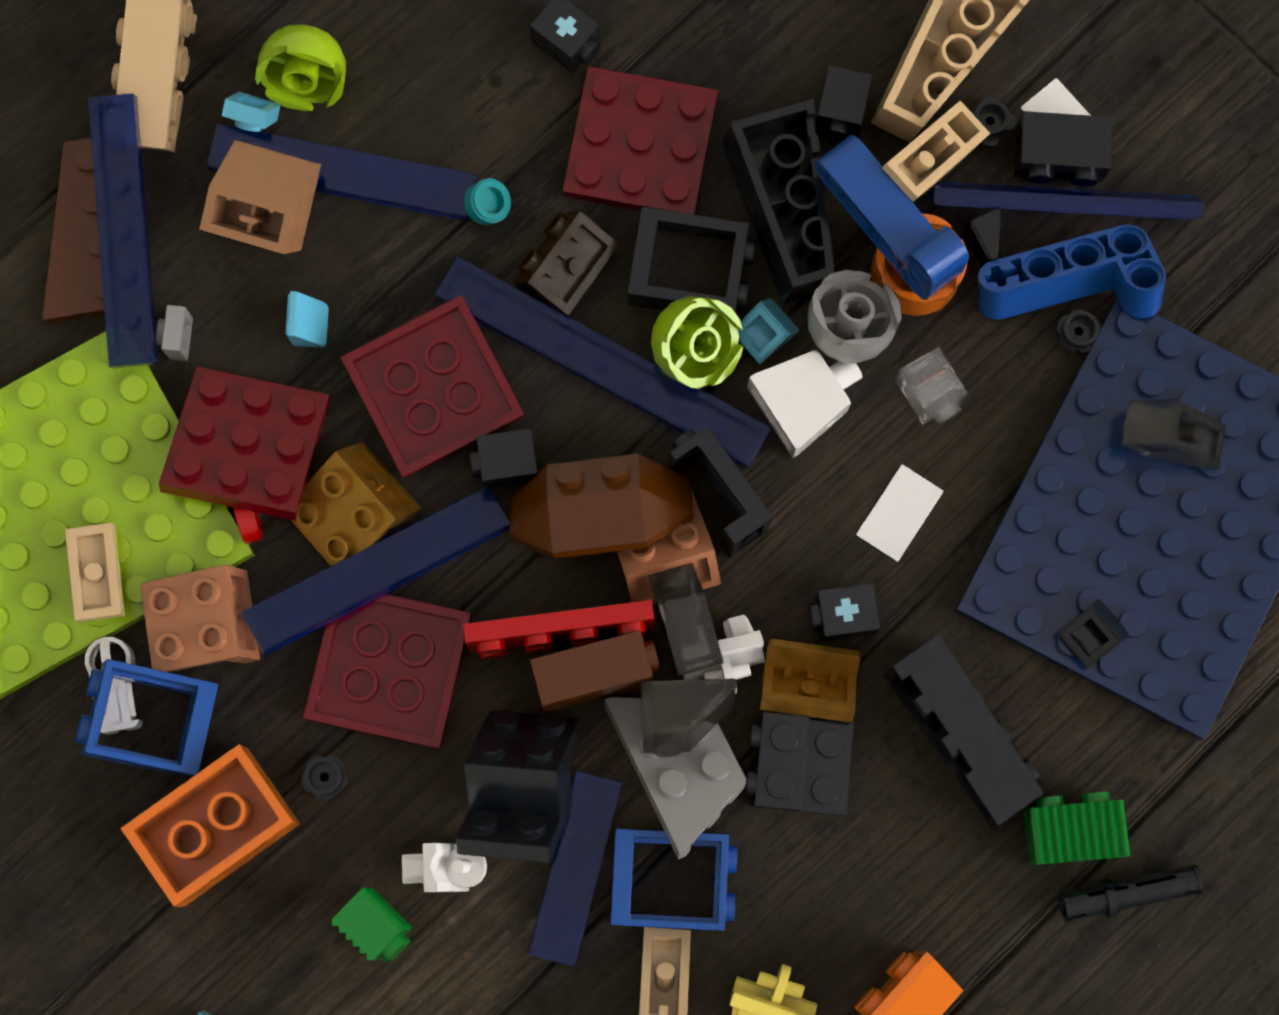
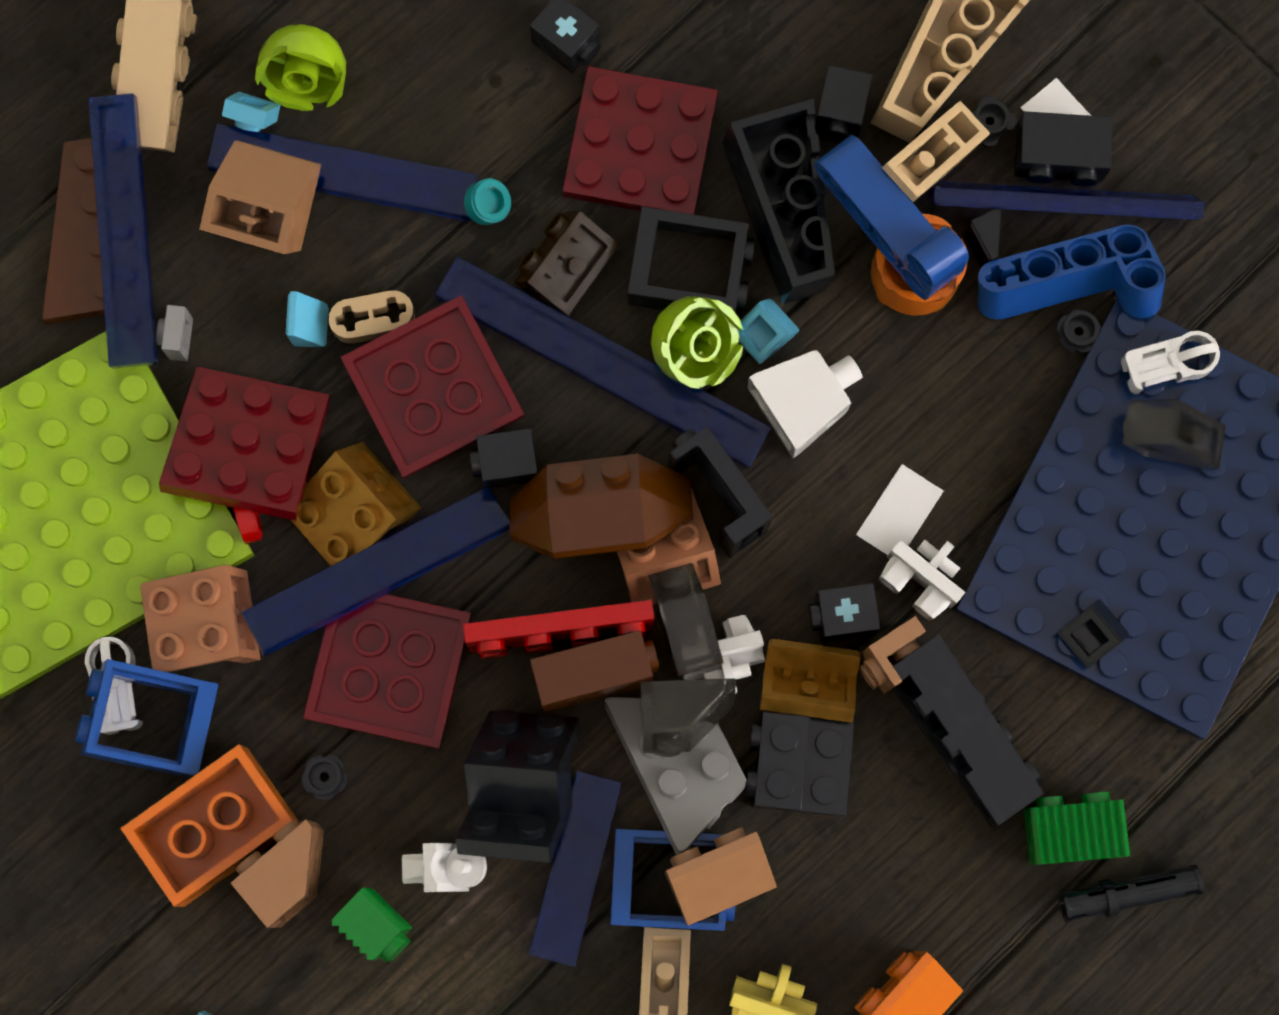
(94, 572): tan plate -> none
(284, 877): none -> medium nougat slope
(369, 306): none -> tan beam
(719, 877): none -> medium nougat slope
(853, 316): light grey cylinder -> none
(886, 652): none -> medium nougat bracket
(907, 564): none -> white hips
(931, 387): clear brick -> none
(1164, 362): none -> white piece

